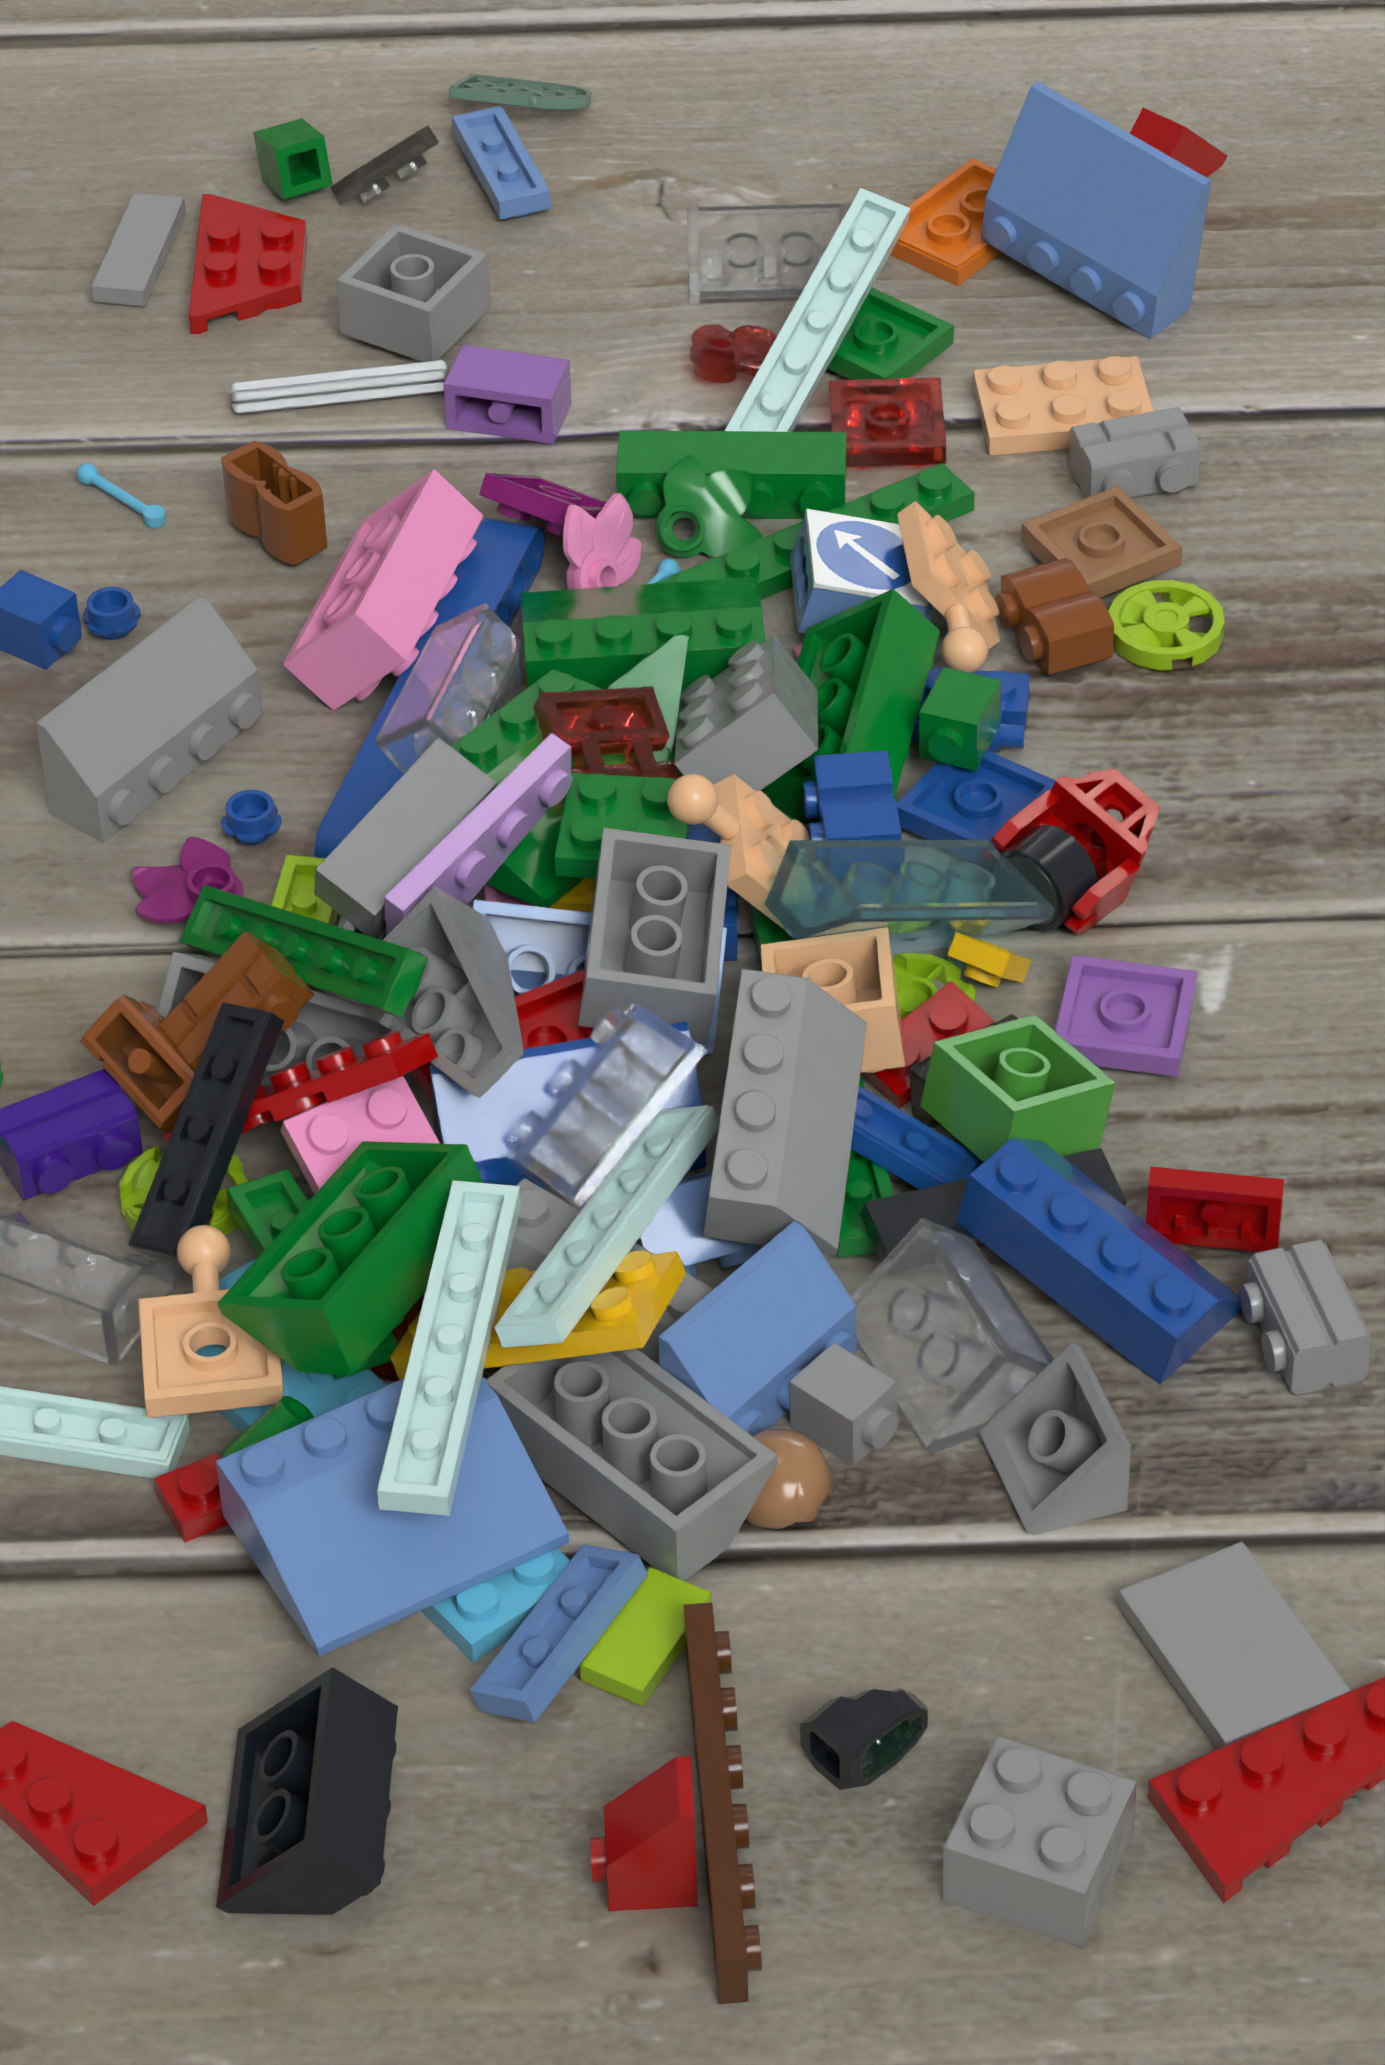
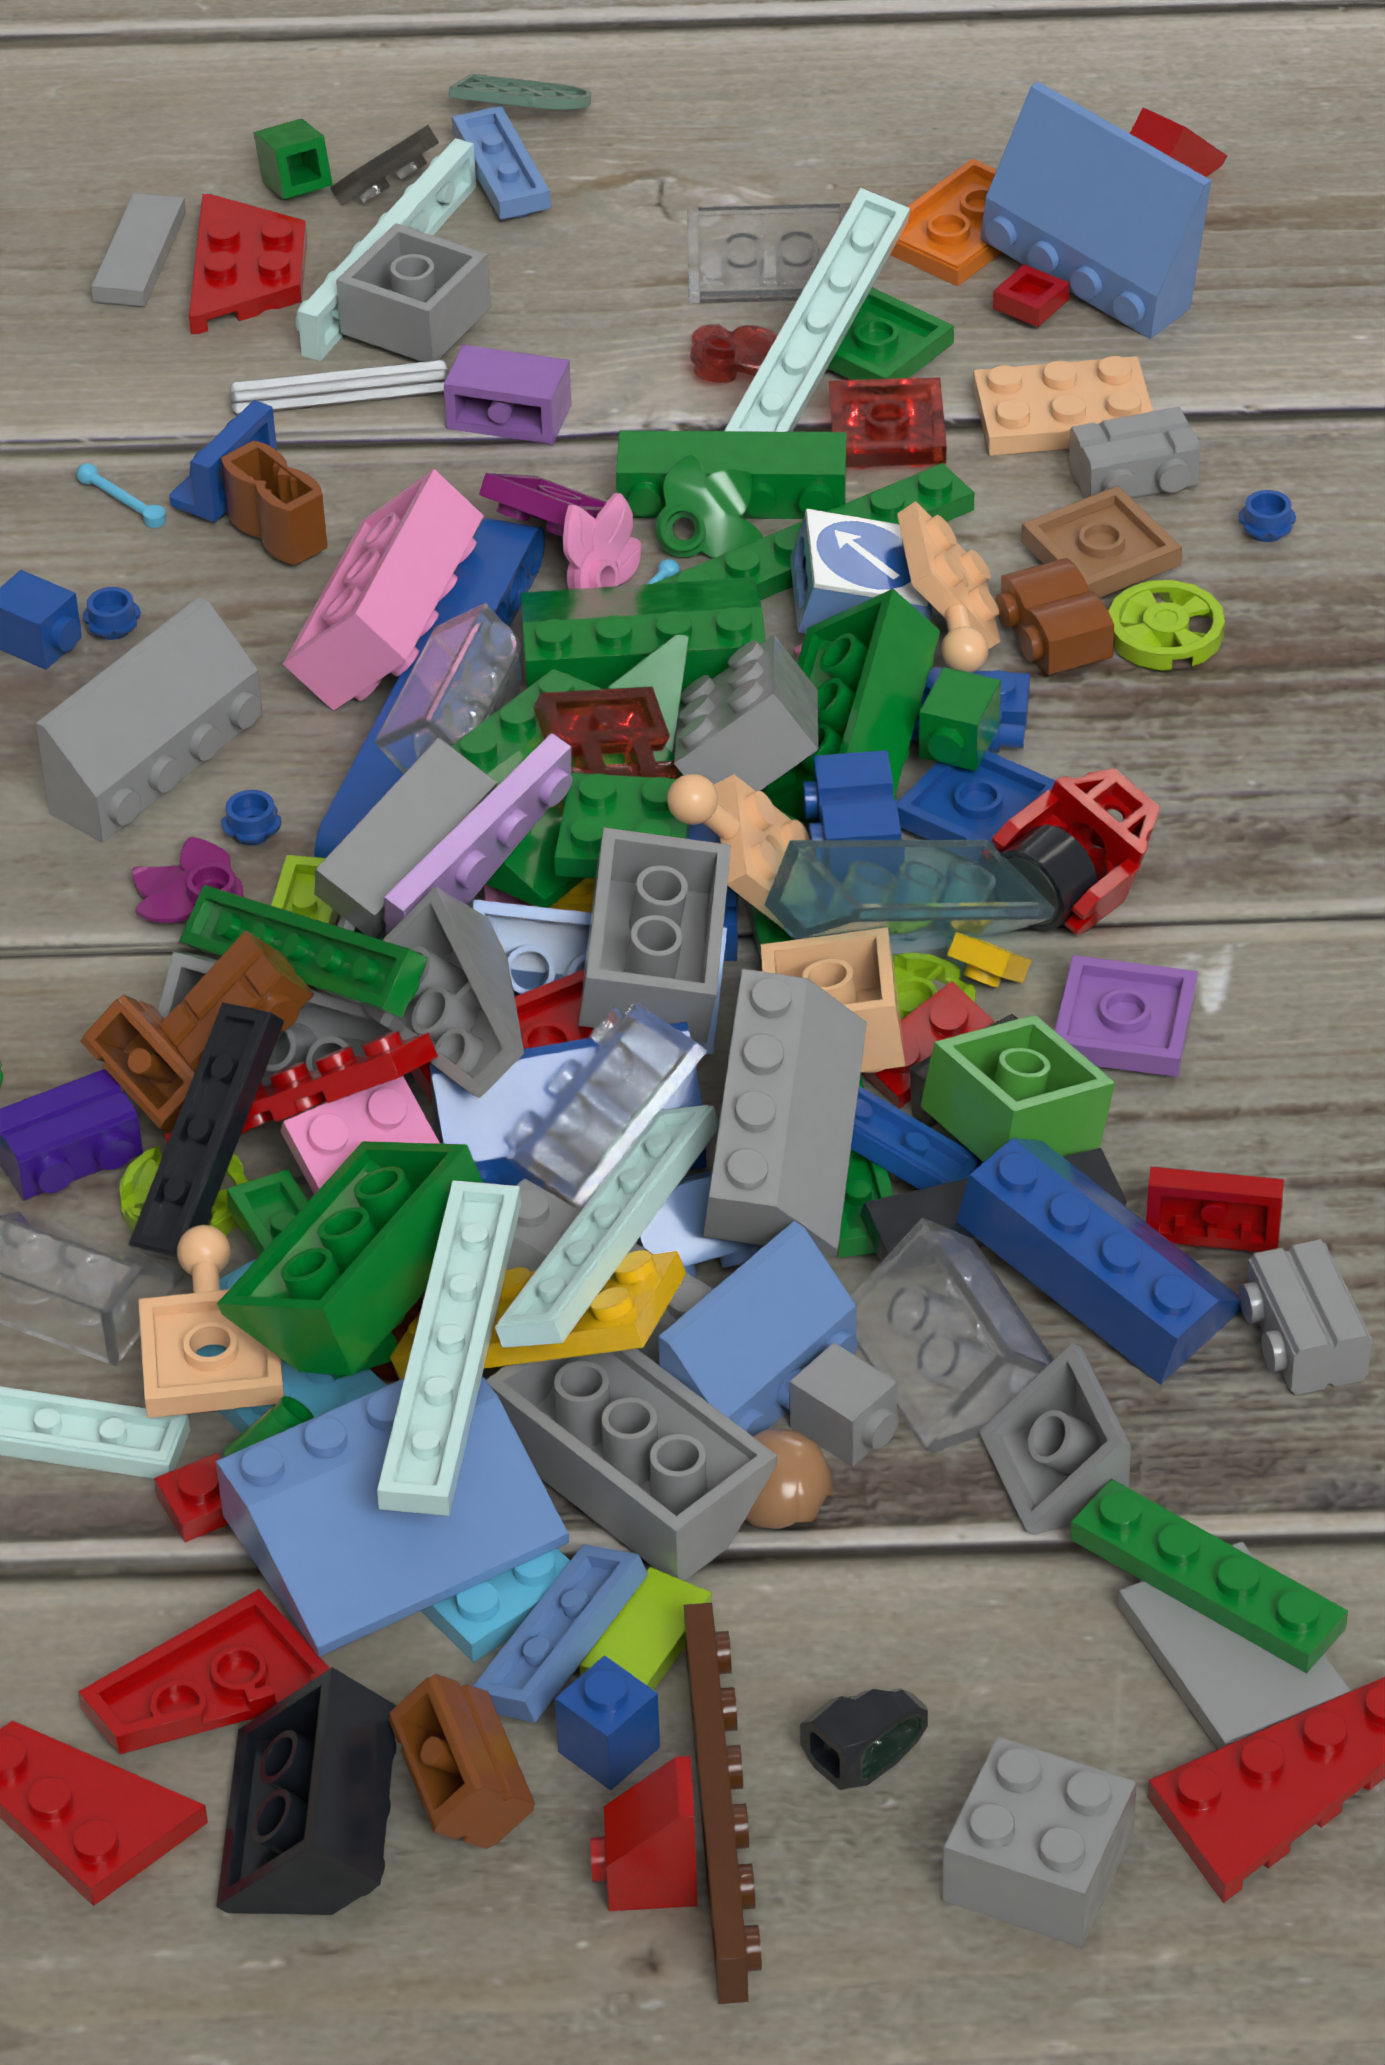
(203, 1677): none -> red wing
(204, 488): none -> blue bracket
(422, 207): none -> light aqua plate
(461, 1761): none -> dark orange brick
(607, 1722): none -> blue brick
(1031, 295): none -> red plate
(1209, 1575): none -> green plate
(1267, 515): none -> blue plate

